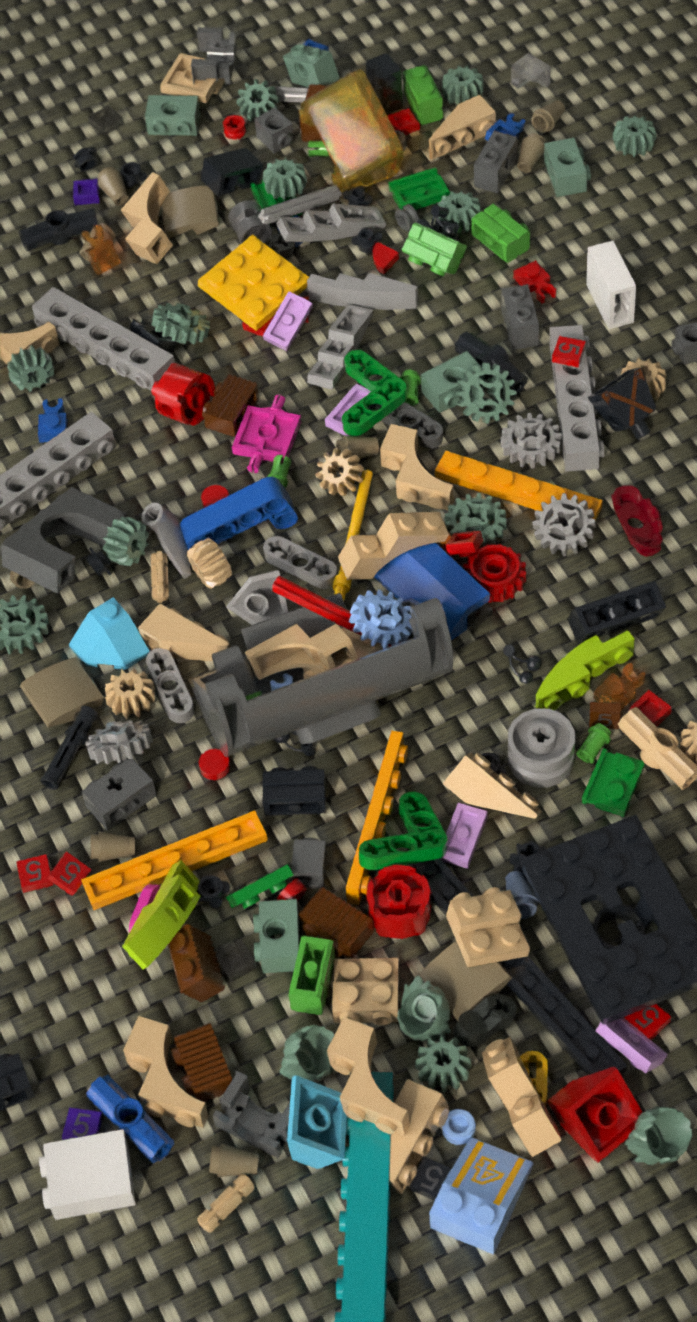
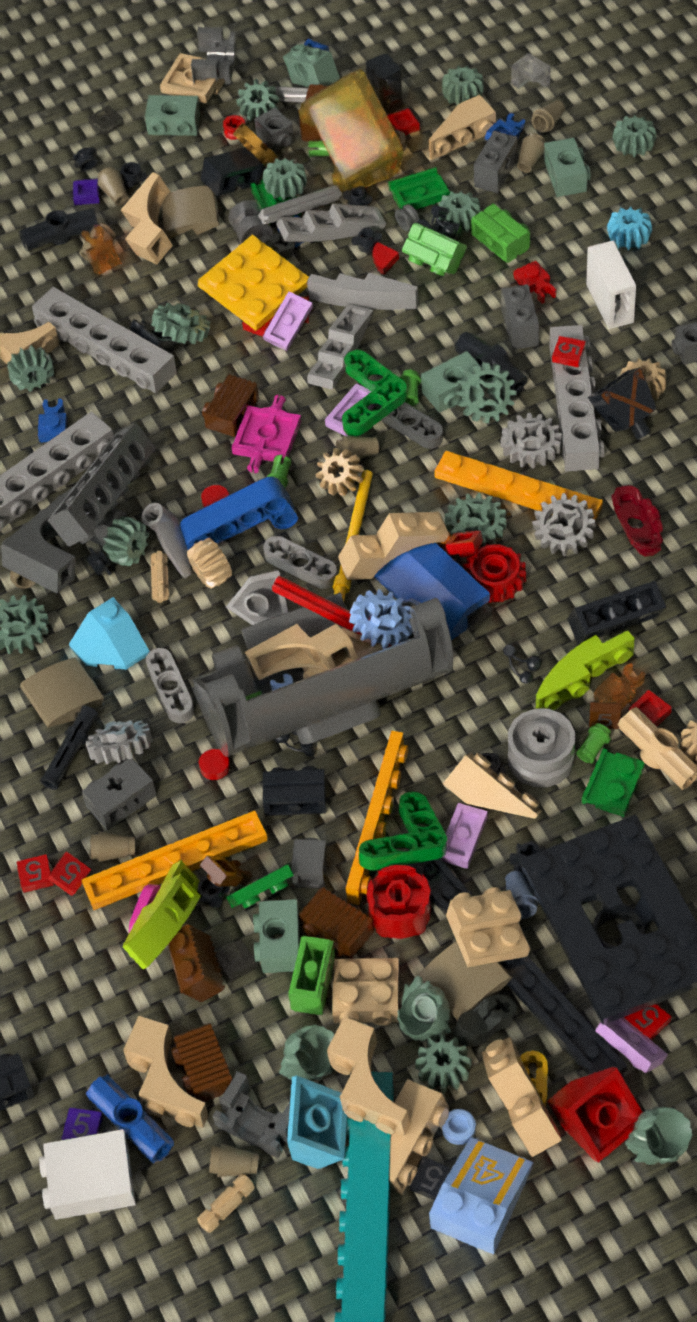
(102, 485): none -> dark grey brick
(130, 693): tan gear -> none
(181, 637): tan slope -> none
(182, 394): red brick -> none
(223, 872): none -> reddish brown plate
(255, 145): none -> pearl gold plate
(293, 890): red tile -> none
(413, 481): tan arch -> none
(423, 95): bright green brick -> none
(629, 228): none -> medium azure gear

